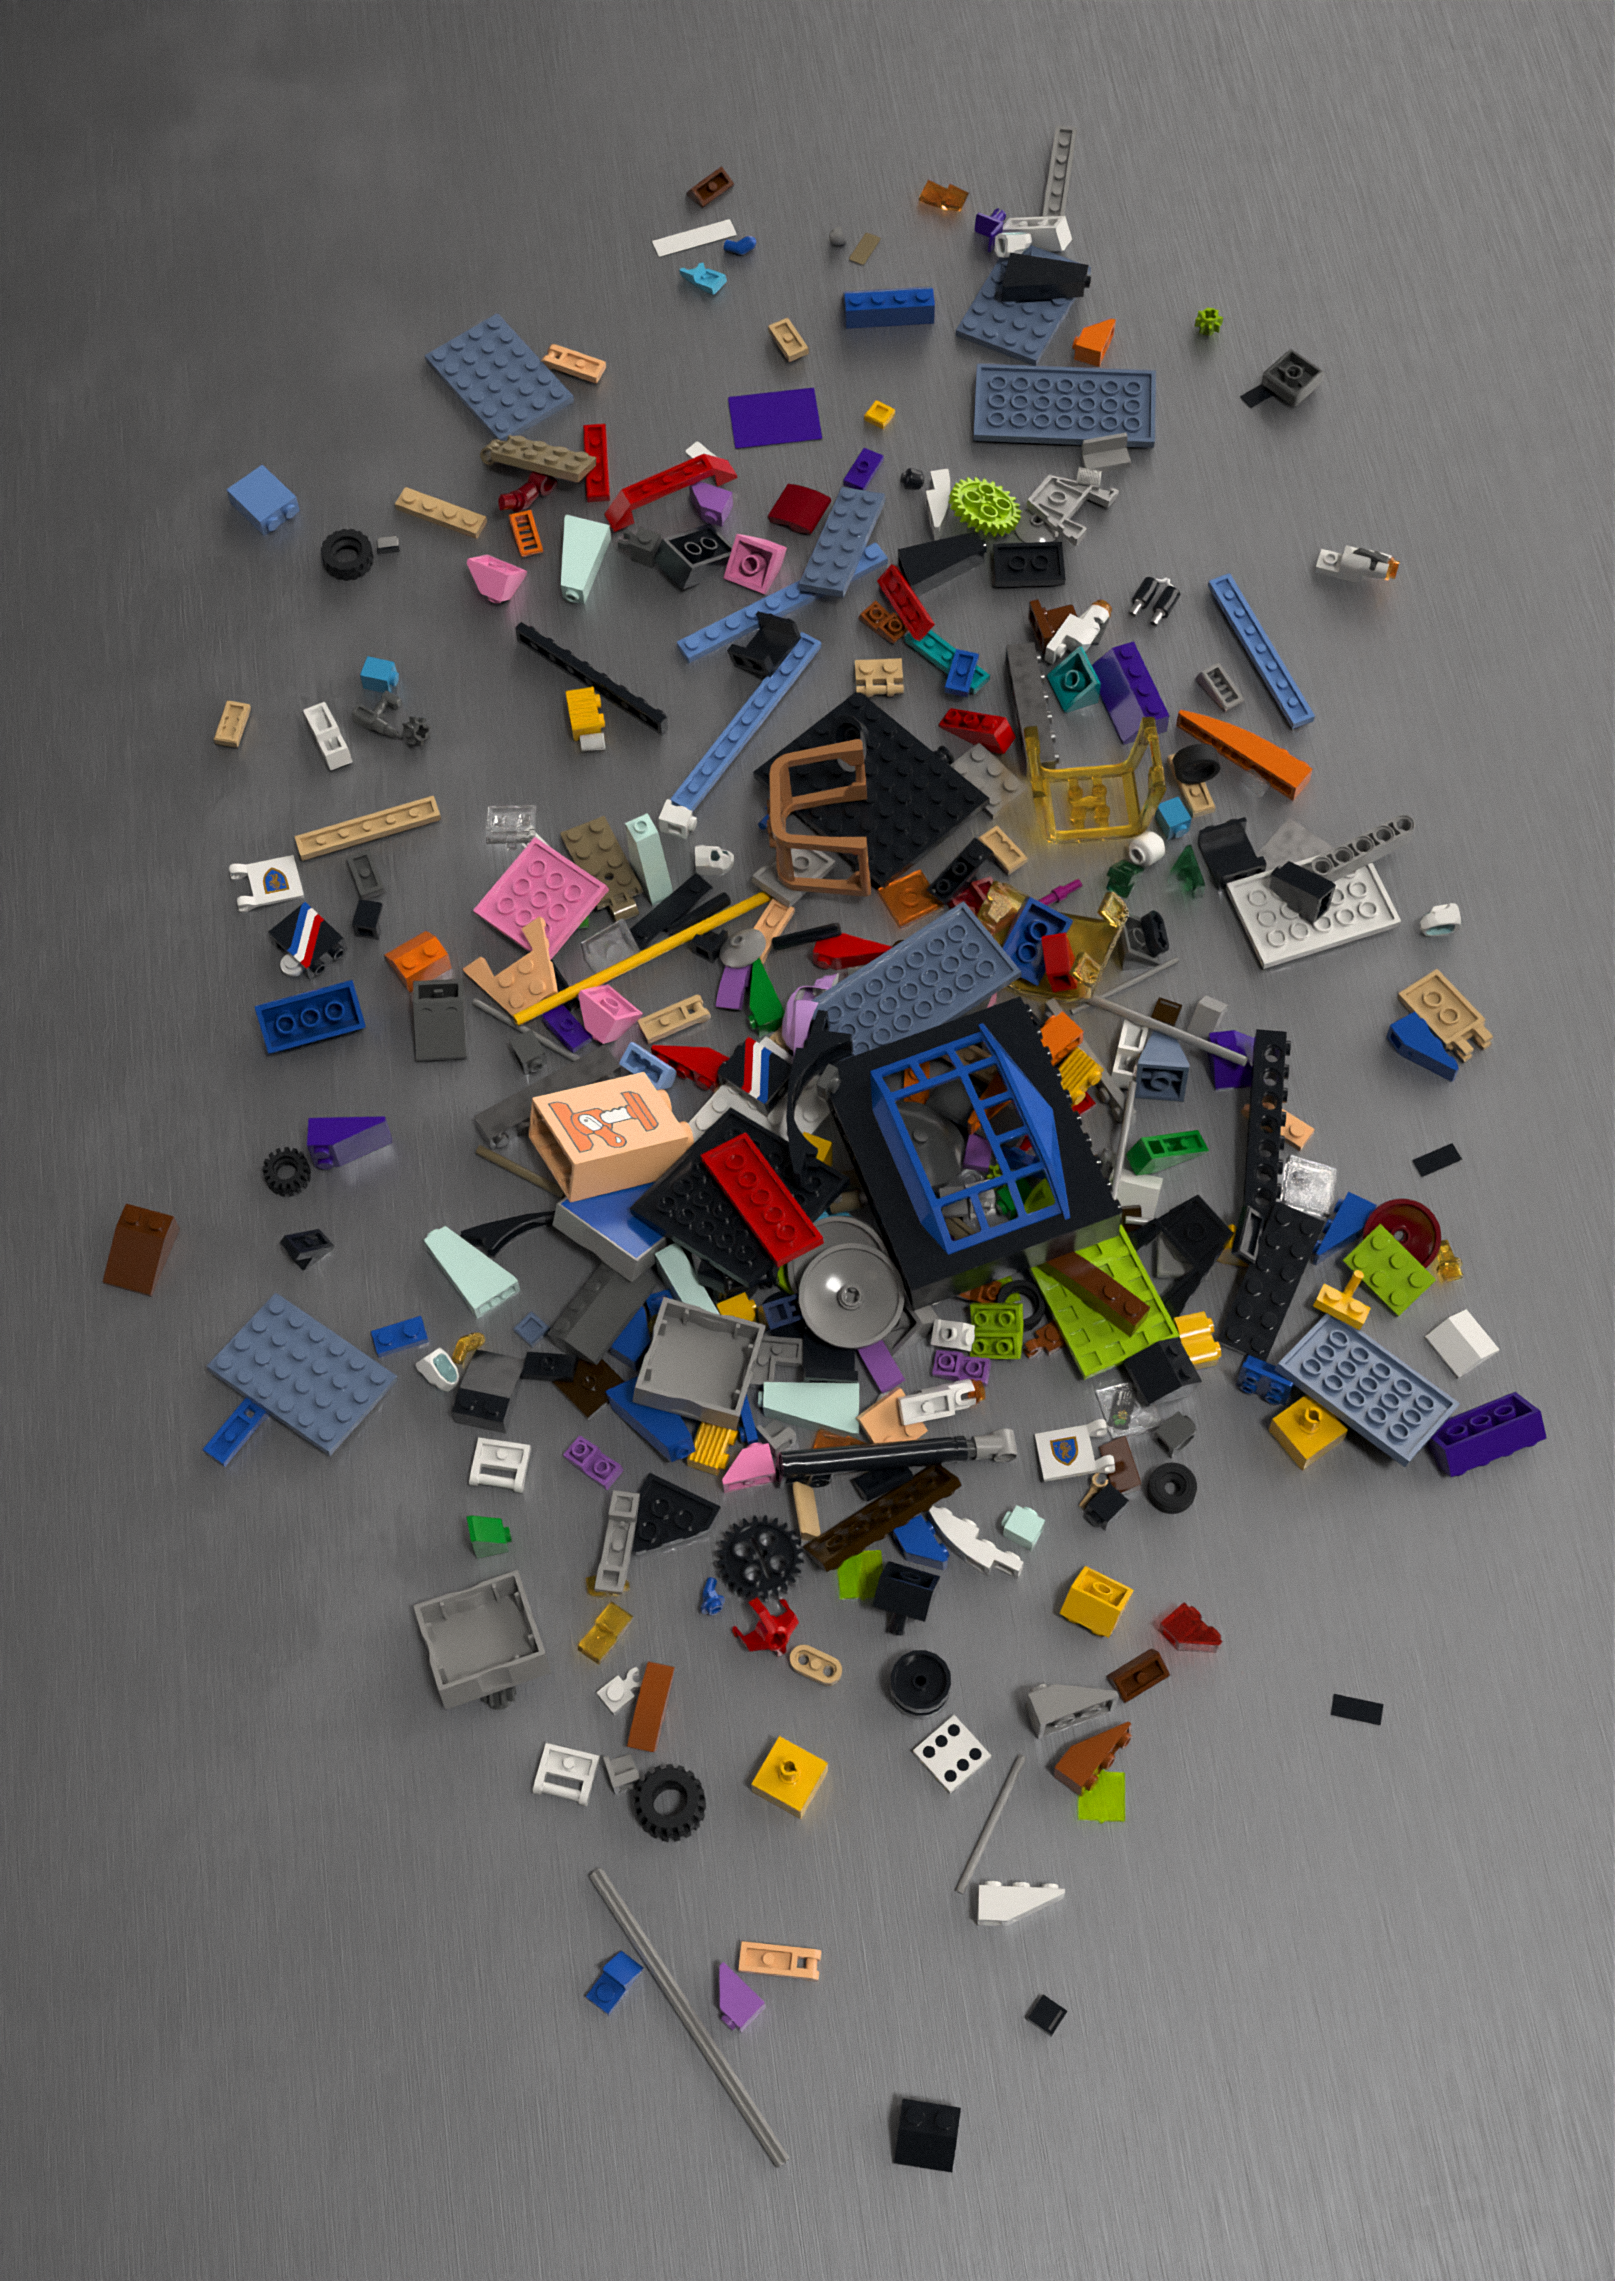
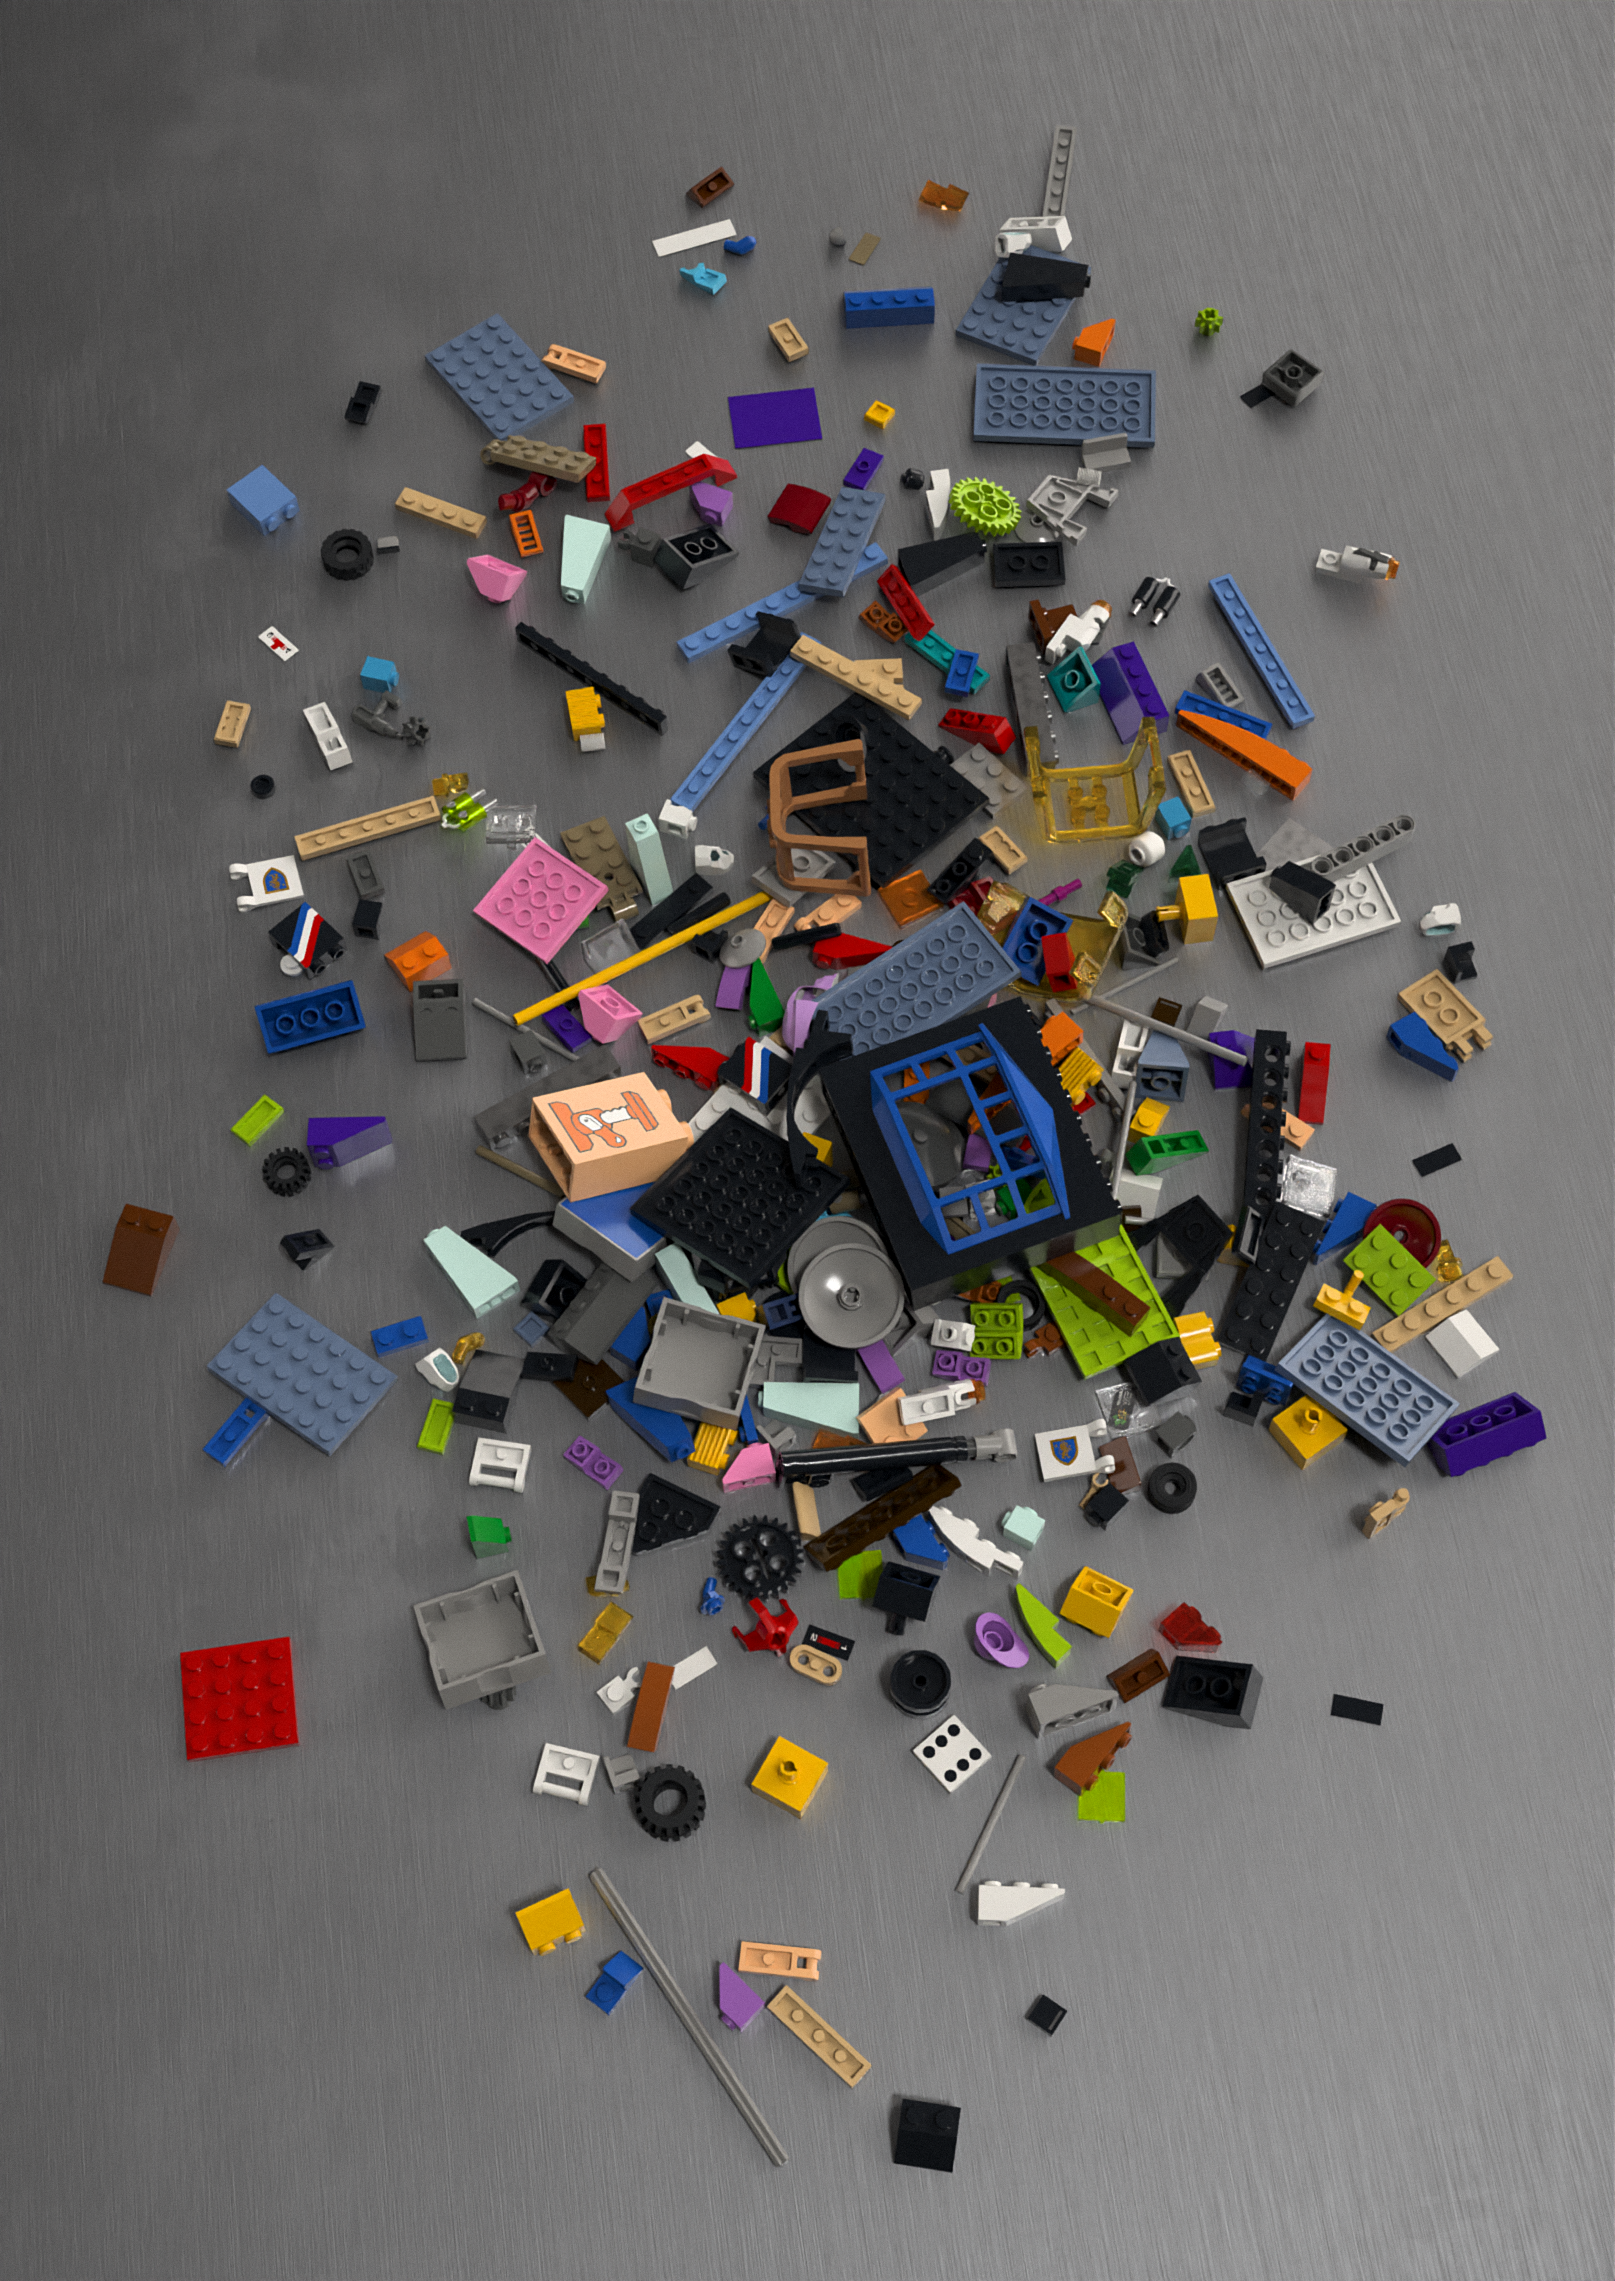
(239, 1699): none -> red plate
(257, 1120): none -> lime tile
(263, 787): none -> black tile
(278, 643): none -> white sticker
(364, 402): none -> black slope
(437, 1427): none -> lime tile
(451, 783): none -> clear yellow piece
(466, 812): none -> clear neon green piece
(524, 981): light nougat wing -> none
(551, 1923): none -> yellow slope
(553, 1289): none -> black slope
(640, 1060): light blue brick -> none
(693, 1667): none -> white sticker
(754, 562): bright pink slope -> none
(762, 1199): red plate -> none
(819, 2036): none -> tan plate
(828, 1082): dark grey plate -> none
(828, 1642): none -> black sticker
(832, 911): none -> light nougat plate
(856, 677): none -> tan plate
(990, 226): dark purple bracket -> none
(999, 1642): none -> medium lavender piece
(1041, 1627): none -> lime slope
(1147, 1120): none -> yellow slope
(1193, 908): none -> yellow brick
(1203, 754): black tyre -> none
(1204, 706): none -> blue plate
(1214, 1691): none -> black slope
(1243, 1408): none -> black panel
(1313, 1082): none -> red slope
(1383, 1514): none -> tan plate
(1442, 1305): none -> tan plate
(1459, 962): none -> black panel

